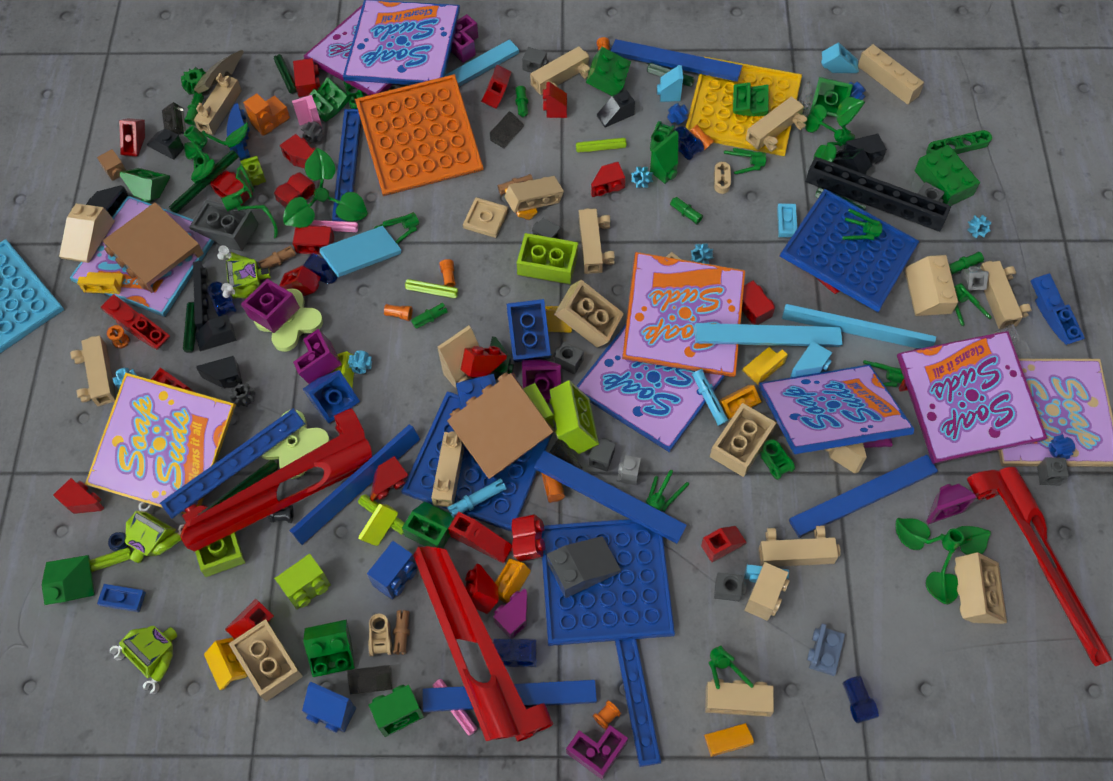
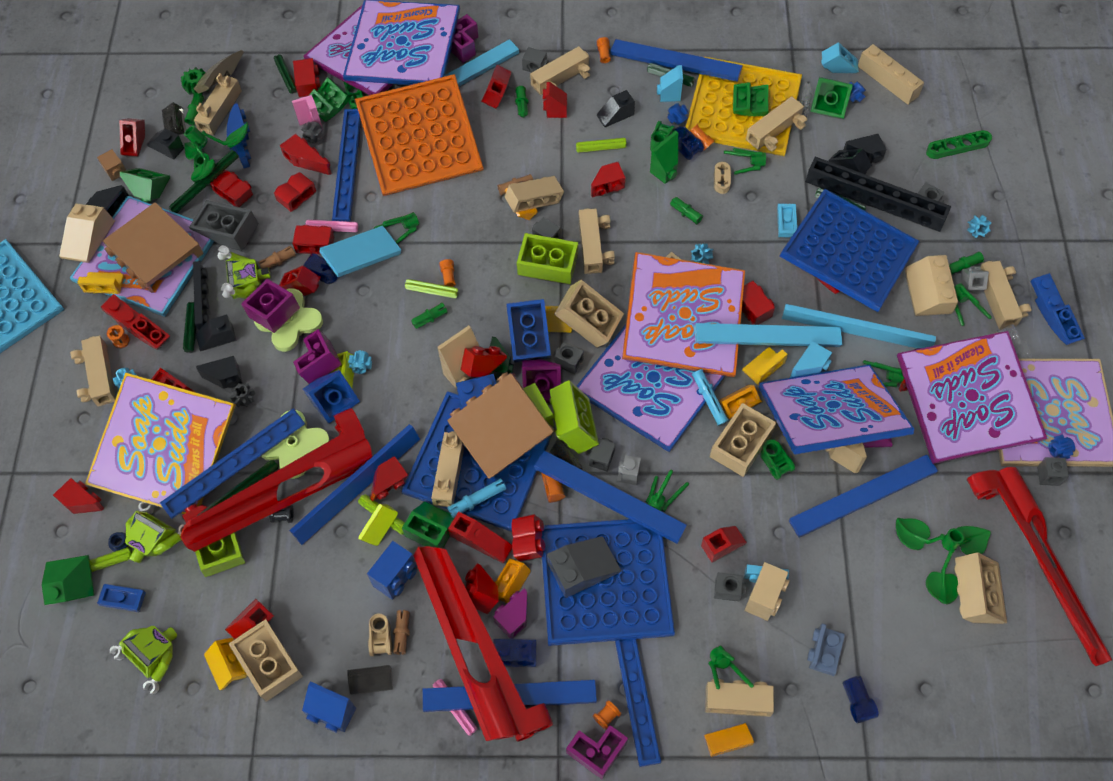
(221, 304): clear blue piece -> none
(234, 200): green plant -> none
(254, 170): lime brick -> none
(265, 114): orange brick -> none
(303, 581): lime brick -> none
(321, 167): green plant -> none
(329, 648): green slope -> none
(396, 710): green brick -> none
(402, 312): orange pin -> none
(485, 217): tan tile -> none
(506, 130): clear smoke slope -> none
(608, 72): green brick -> none
(642, 177): medium azure gear -> none
(798, 551): tan brick -> none
(846, 112): green plant -> none
(872, 228): green plant -> none
(948, 173): green brick -> none
(950, 502): magenta slope -> none

